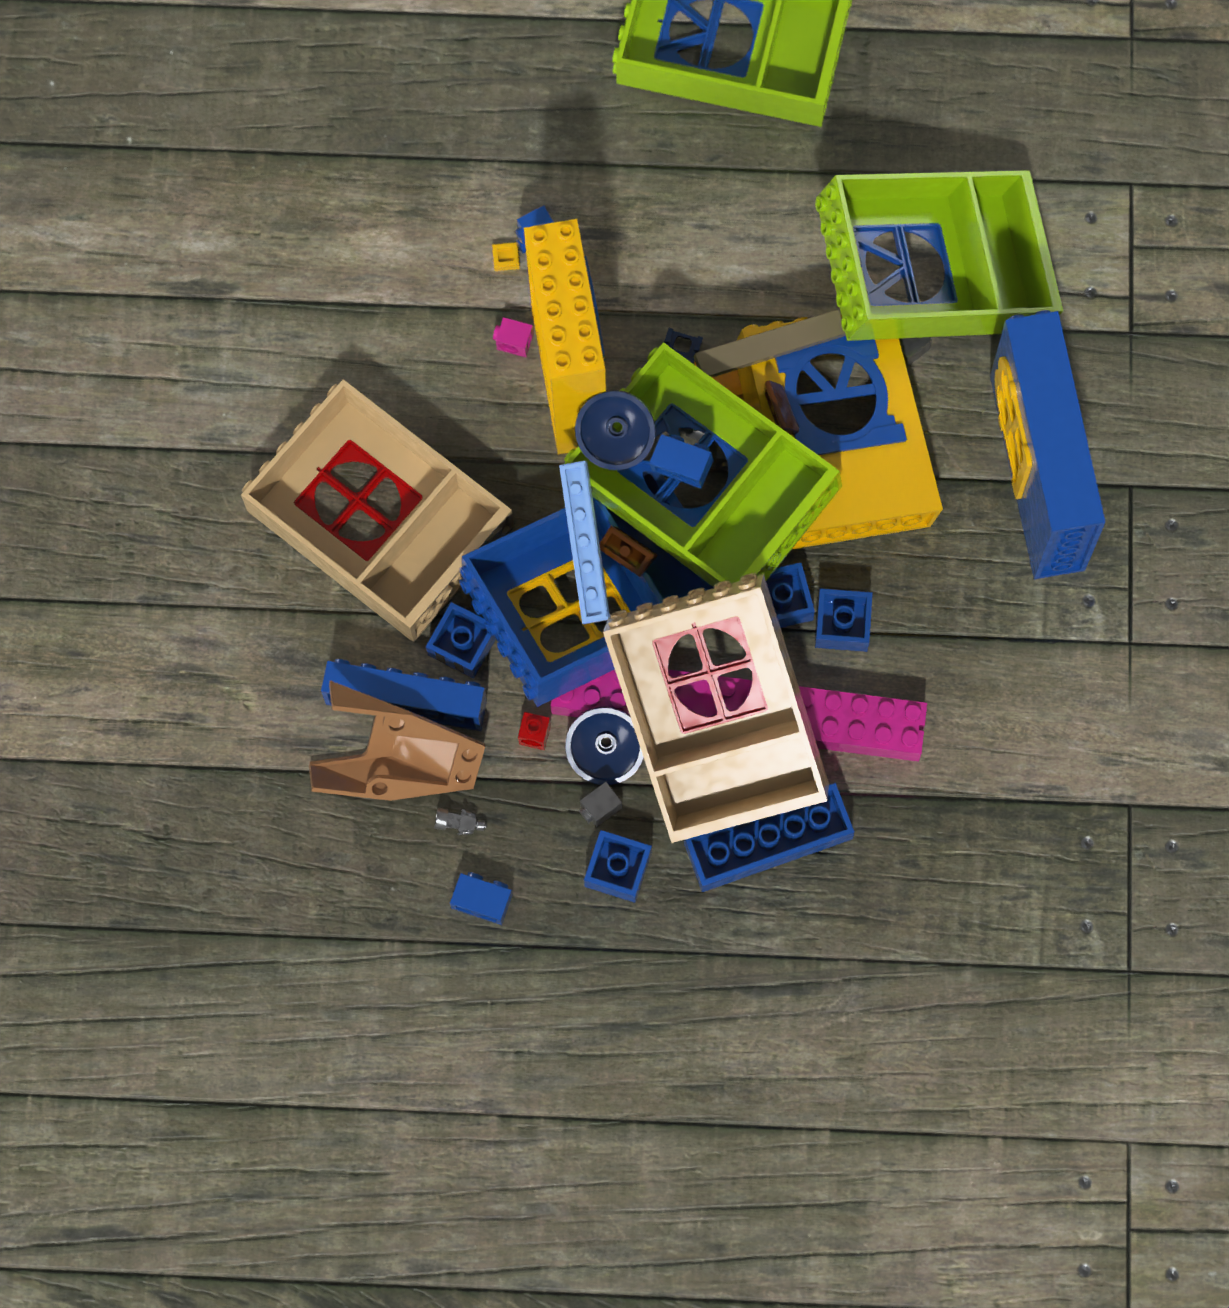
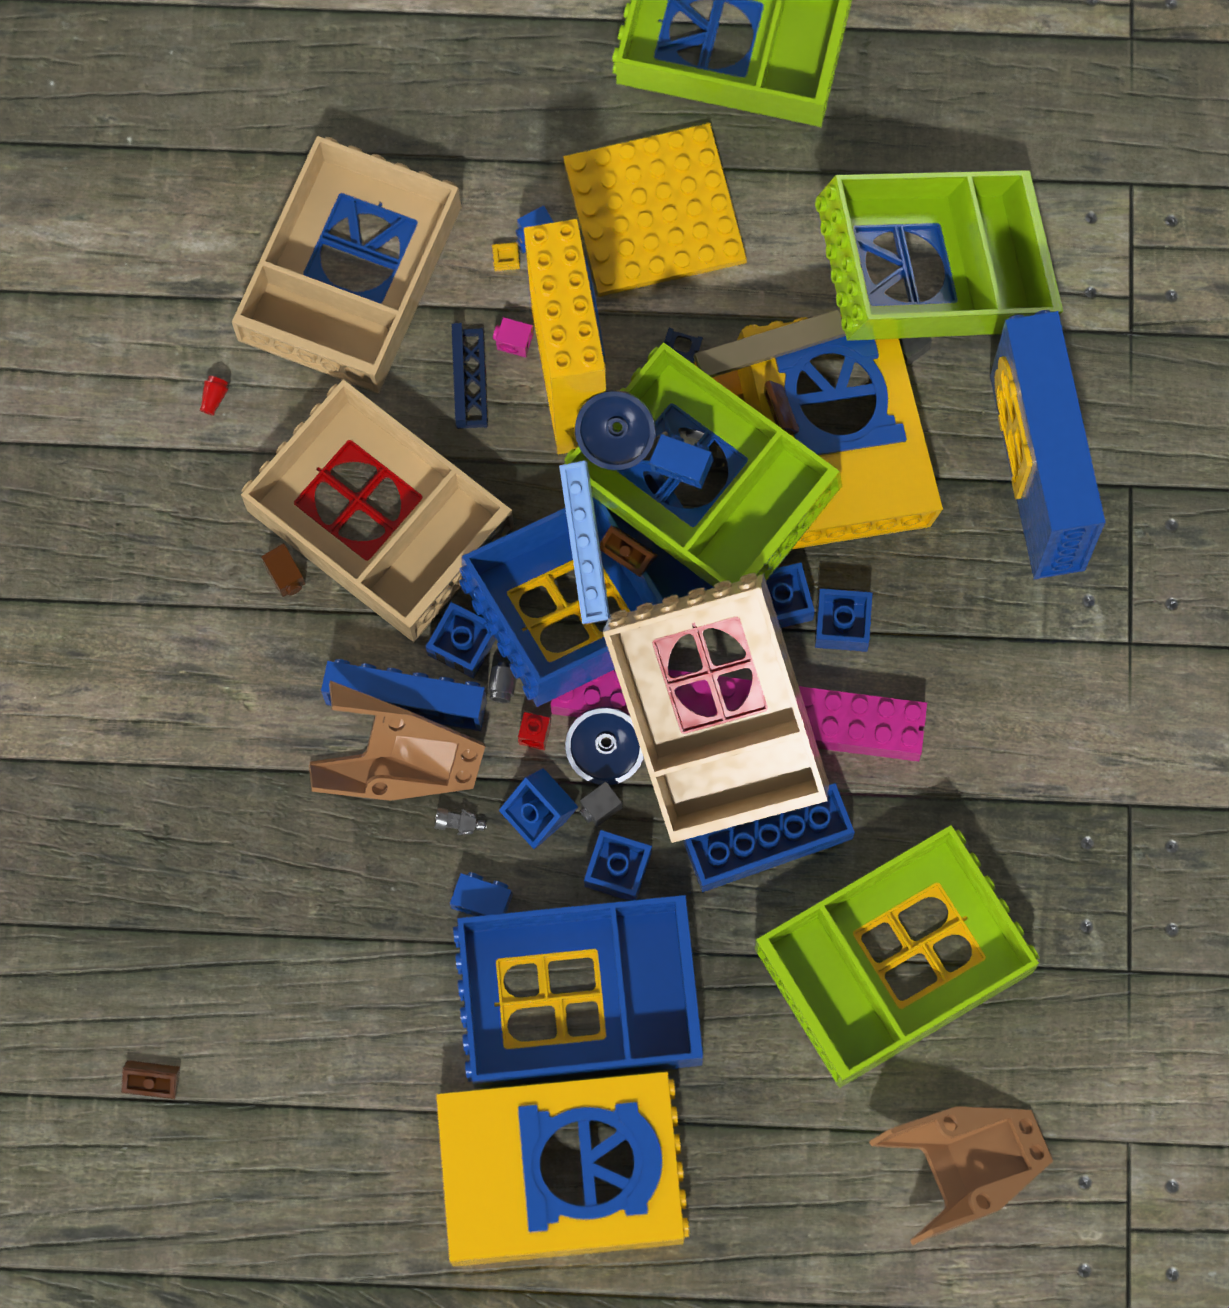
(150, 1079): none -> reddish brown slope
(213, 393): none -> red cone
(283, 571): none -> reddish brown slope
(305, 316): none -> tan panel
(459, 377): none -> dark blue fence
(495, 1182): none -> yellow panel
(501, 683): none -> flat silver brick
(538, 807): none -> blue slope
(640, 991): none -> blue panel
(654, 210): none -> yellow plate
(842, 990): none -> lime panel
(975, 1157): none -> medium nougat windscreen

